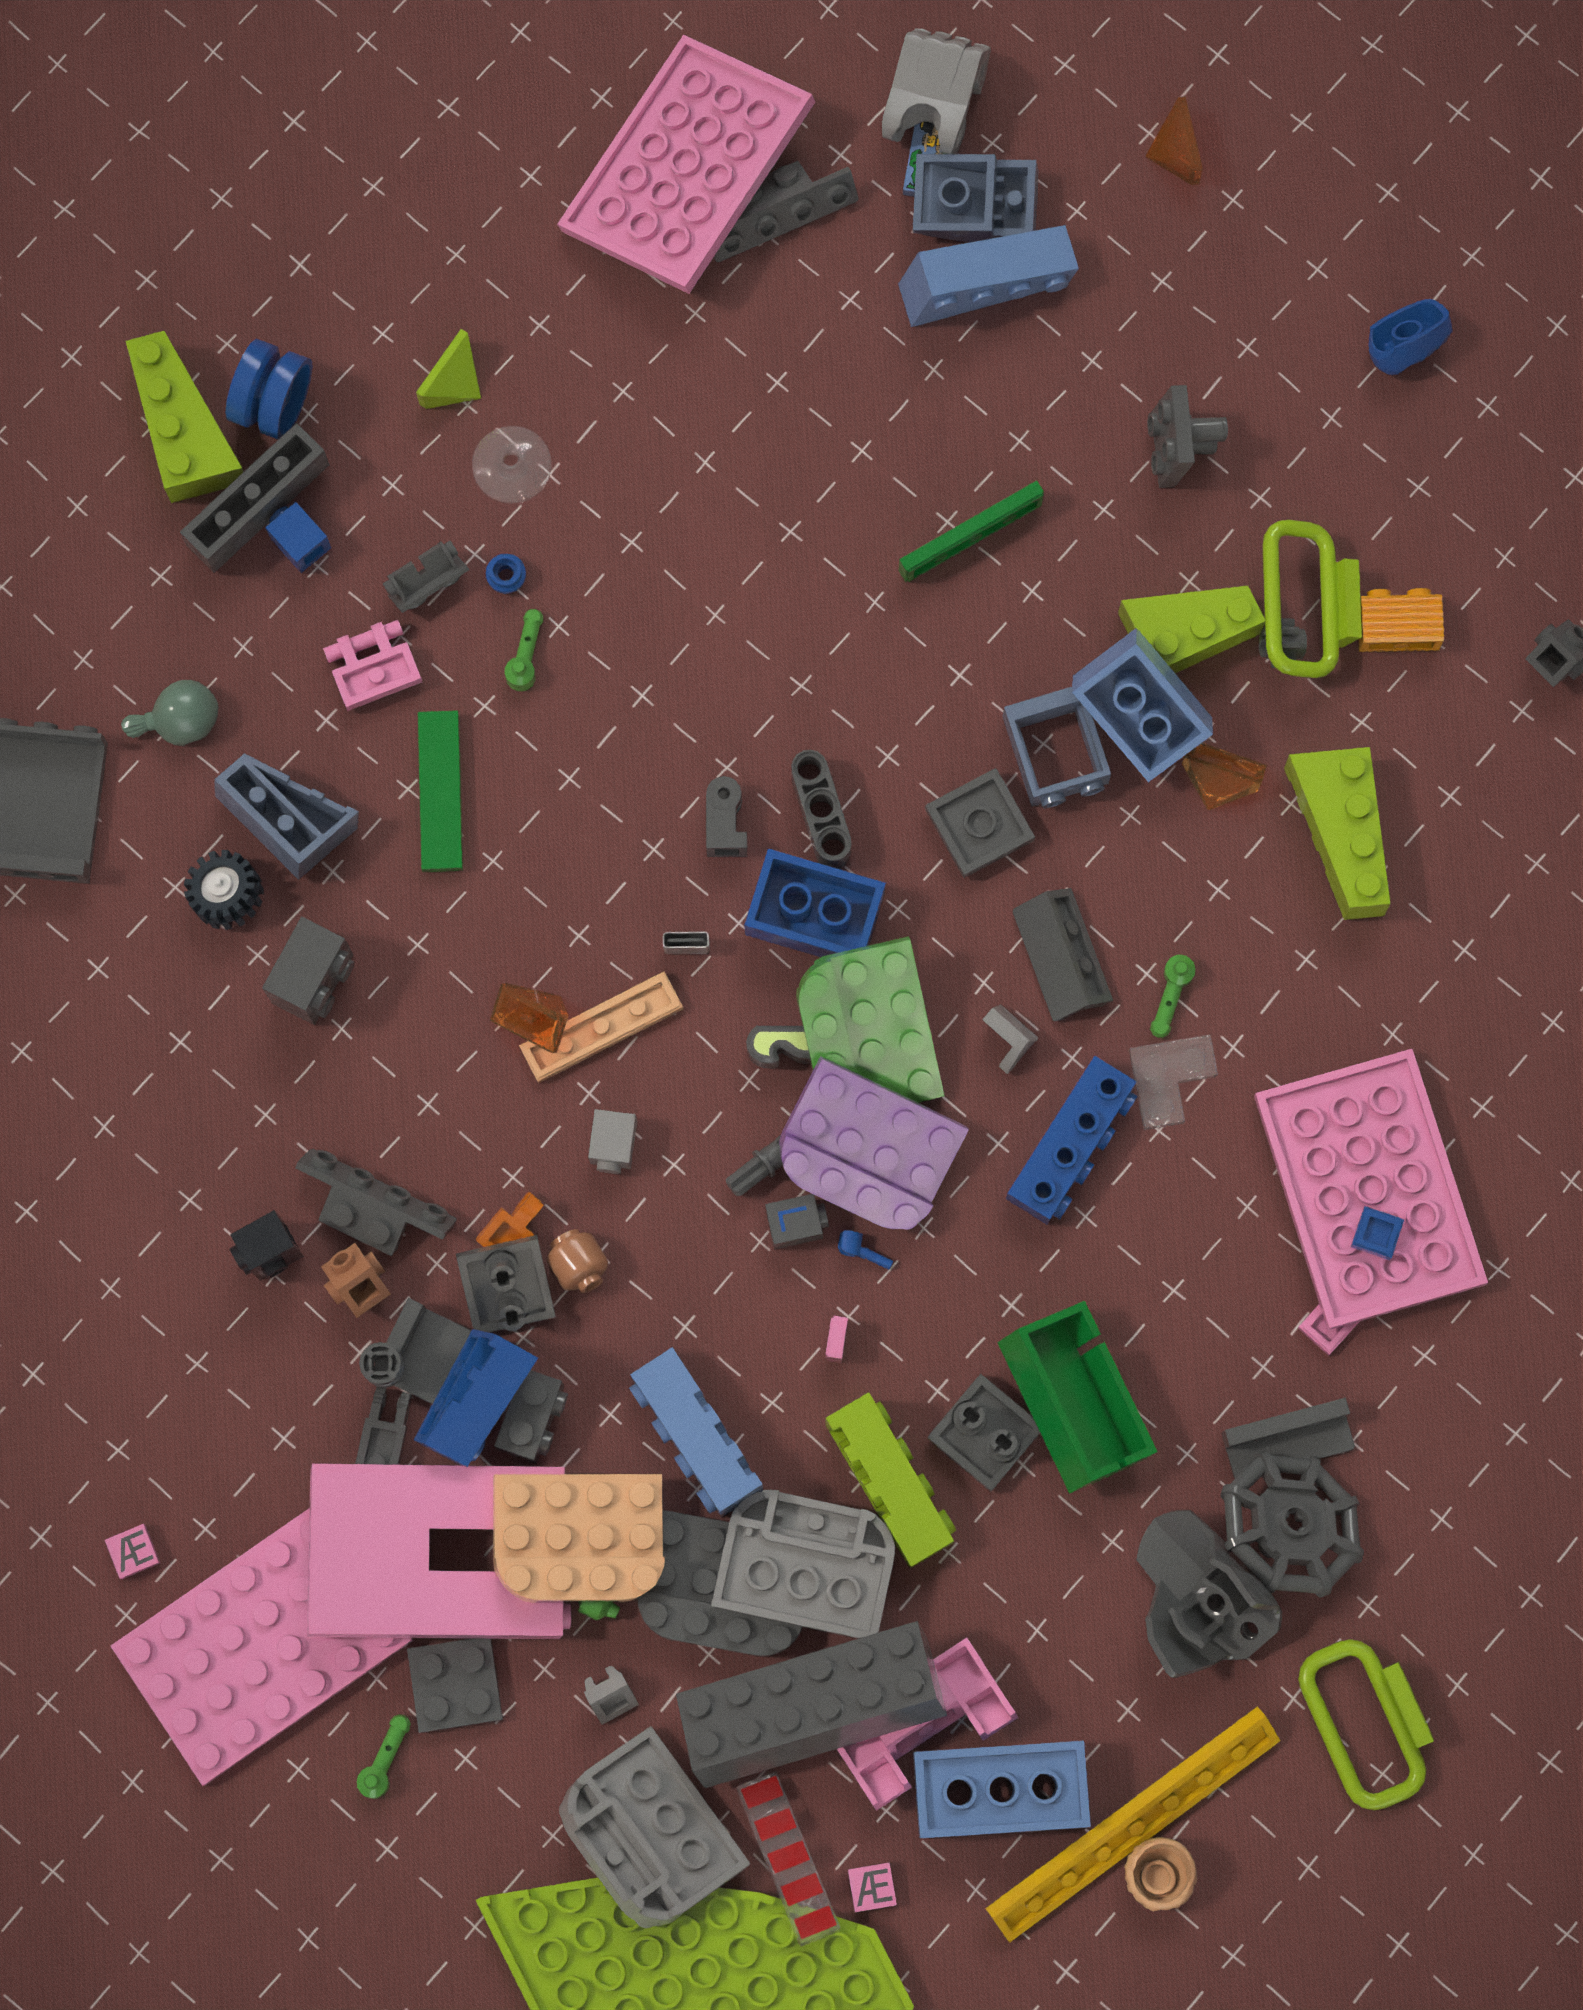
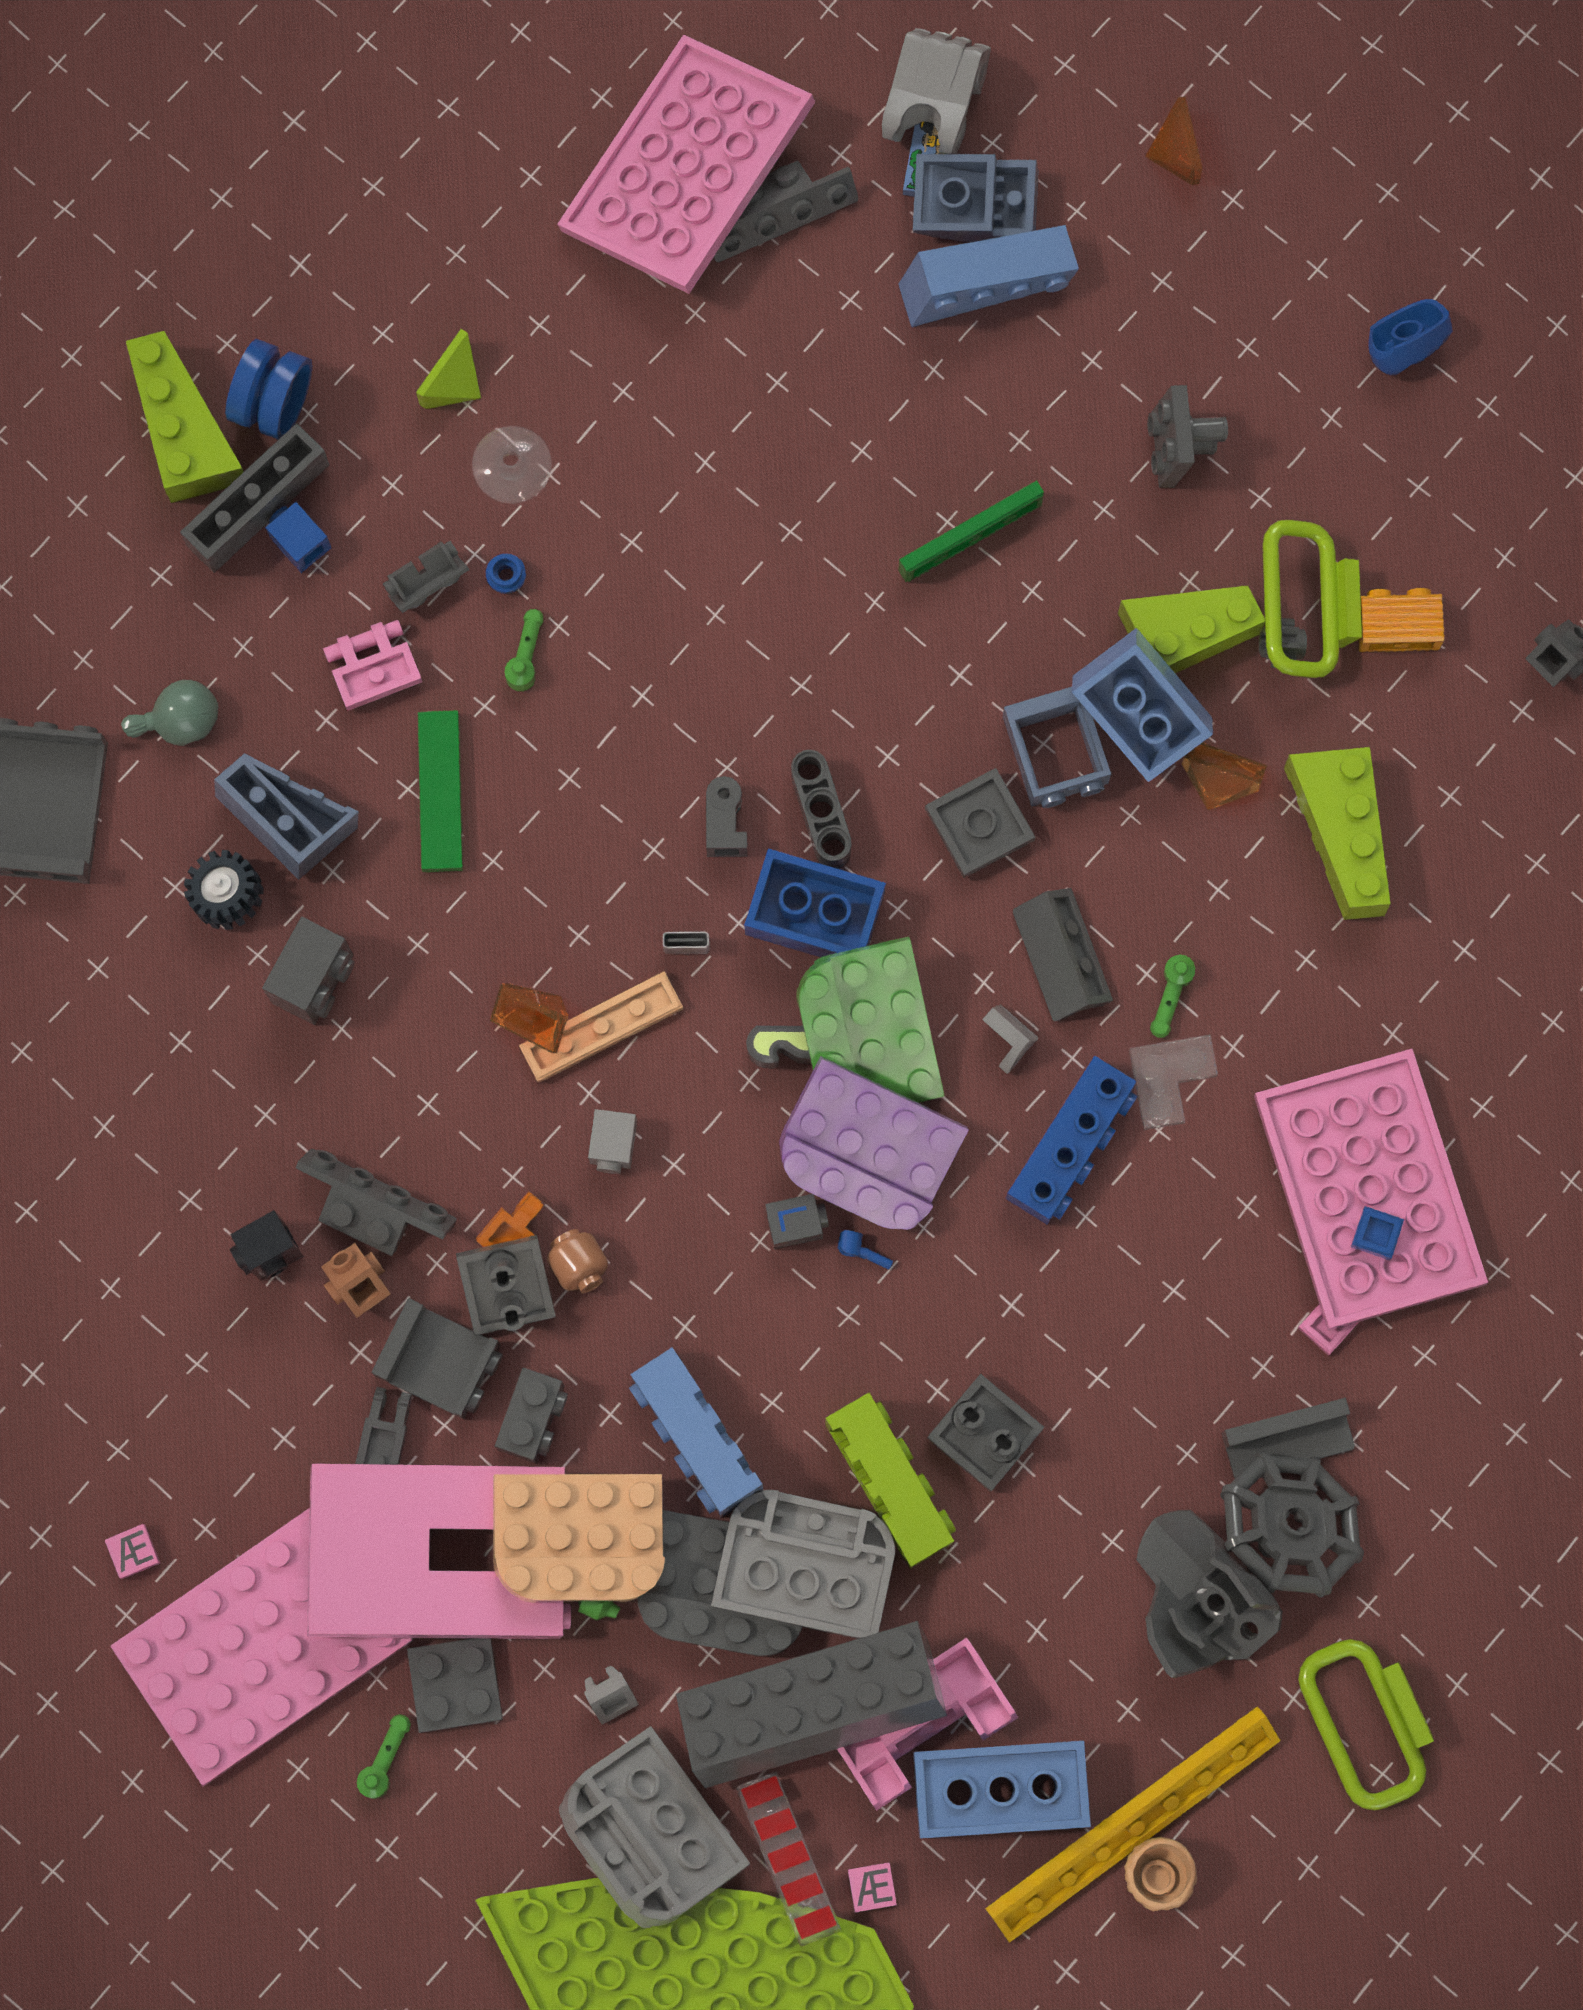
(387, 1370): dark grey wheel -> none
(474, 1396): blue wedge -> none
(762, 1164): dark grey axle -> none
(836, 1339): bright pink tile -> none
(1076, 1398): green piece -> none

